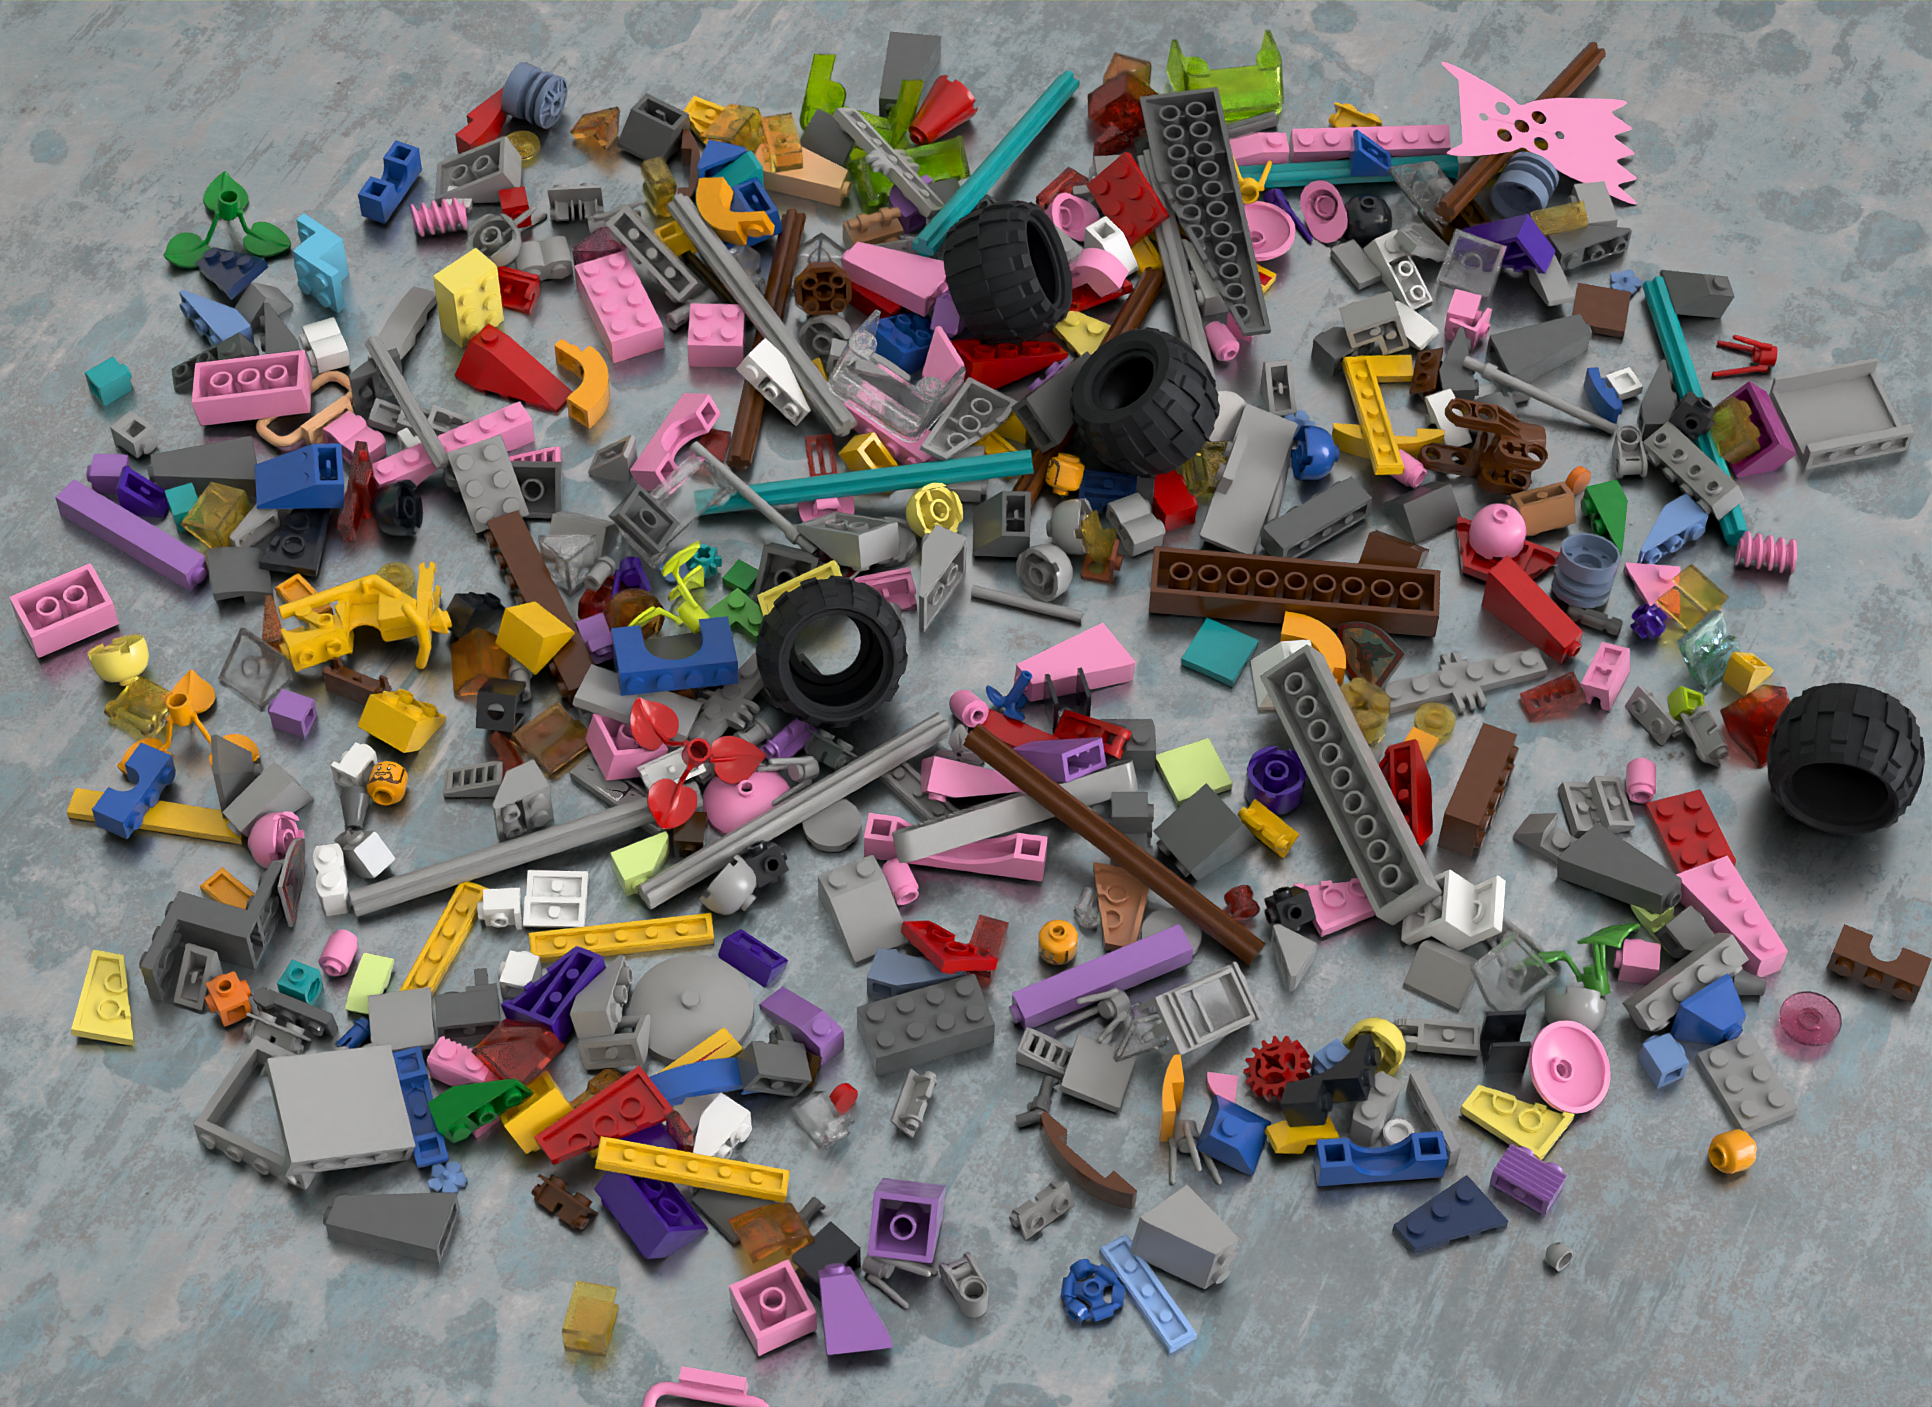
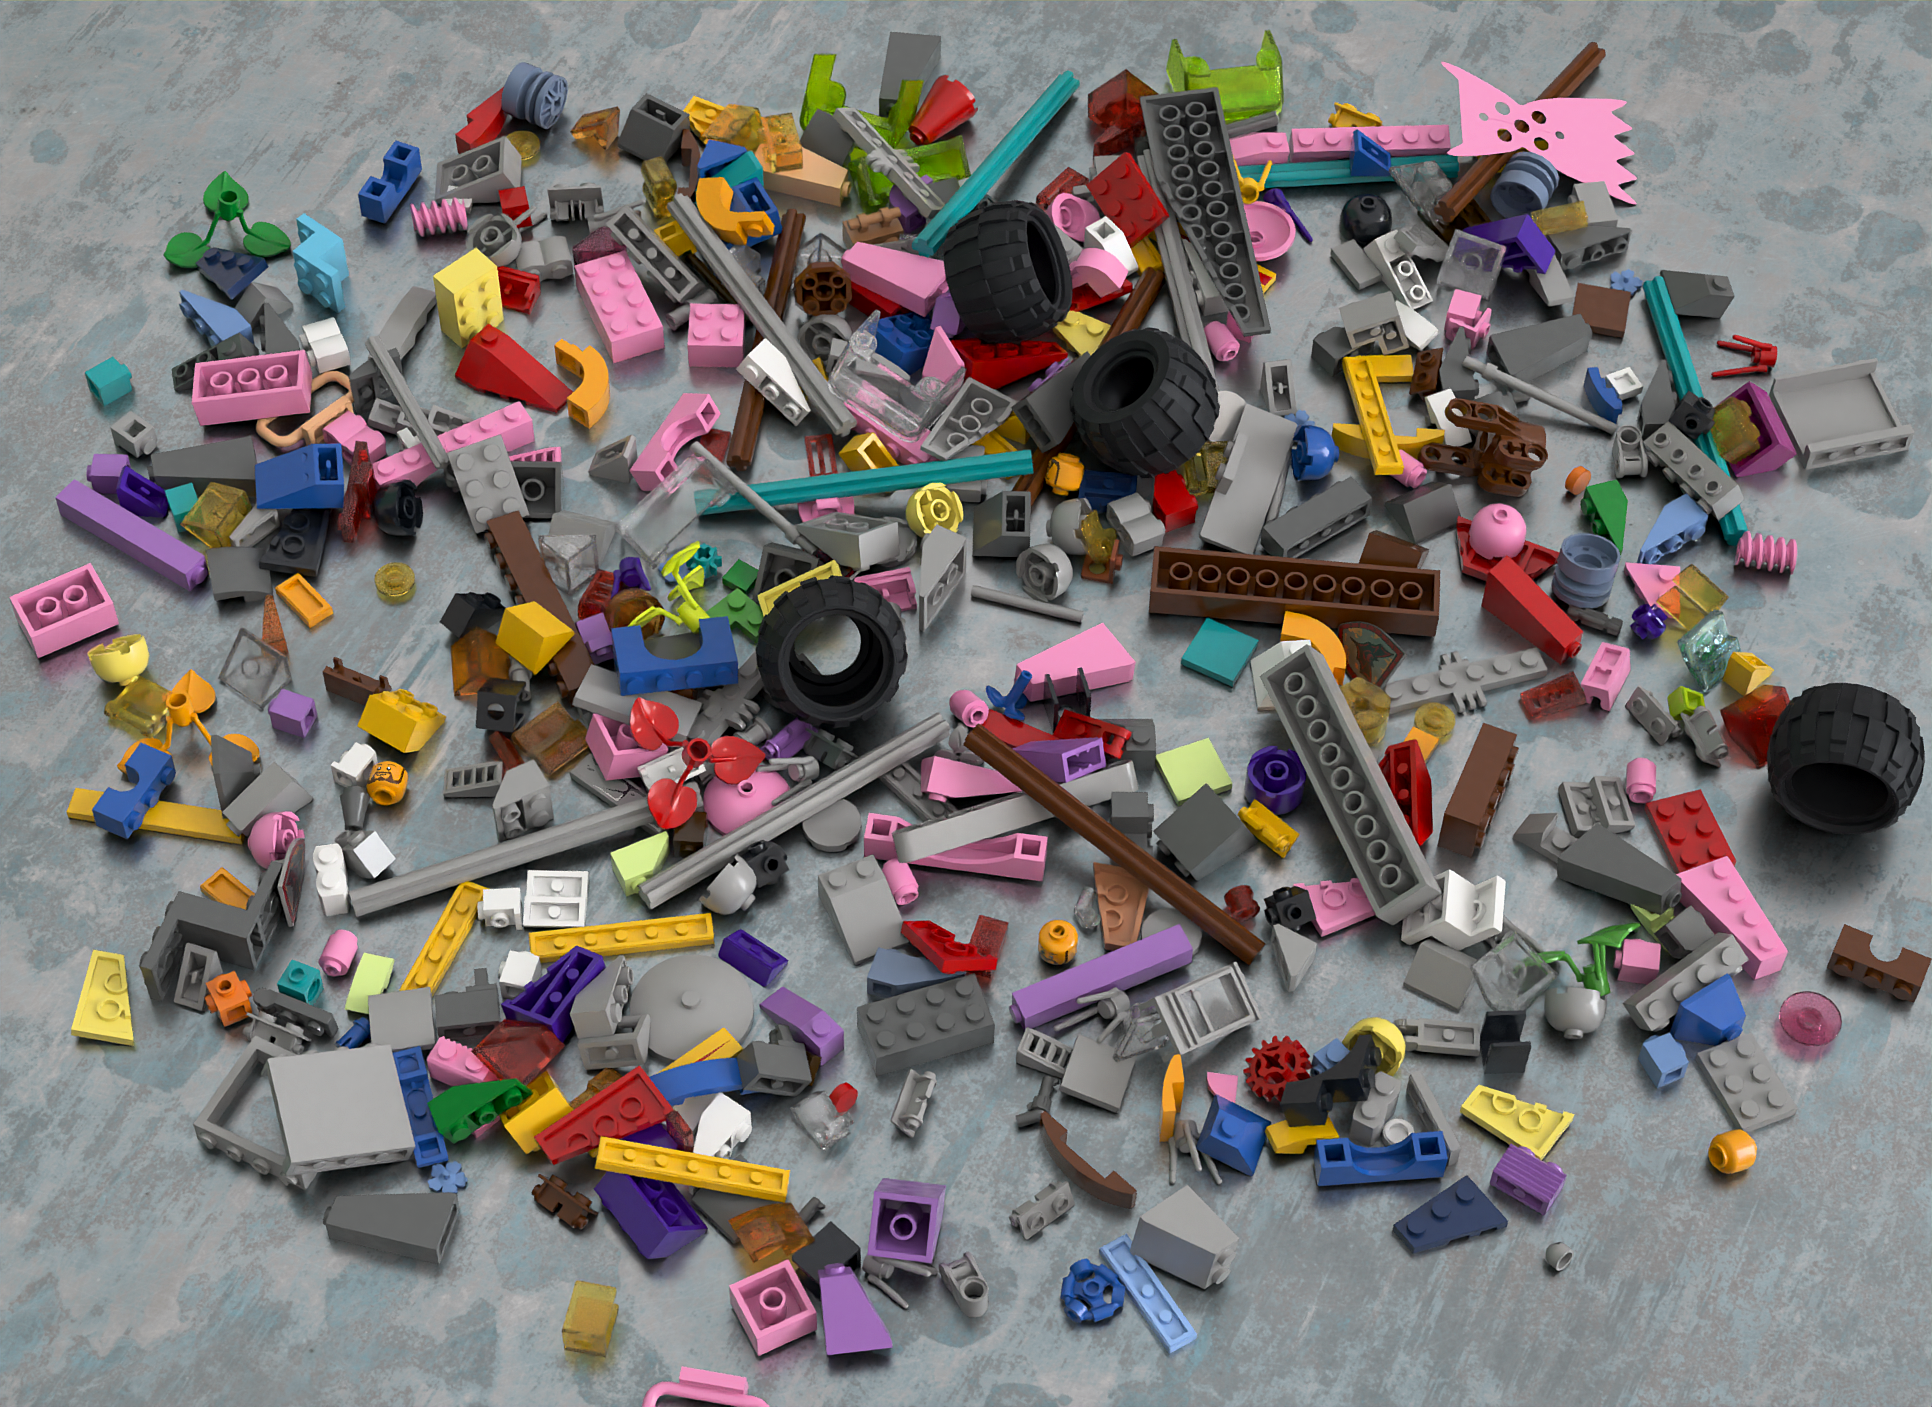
(363, 602): yellow piece -> none
(603, 568): light grey pin -> none
(644, 520): dark grey slope -> none
(1136, 66): clear orange slope -> none
(1324, 211): bright pink piece -> none
(1545, 507): medium nougat brick -> none
(1580, 1063): bright pink dish -> none
(1749, 984): dark grey cone -> none

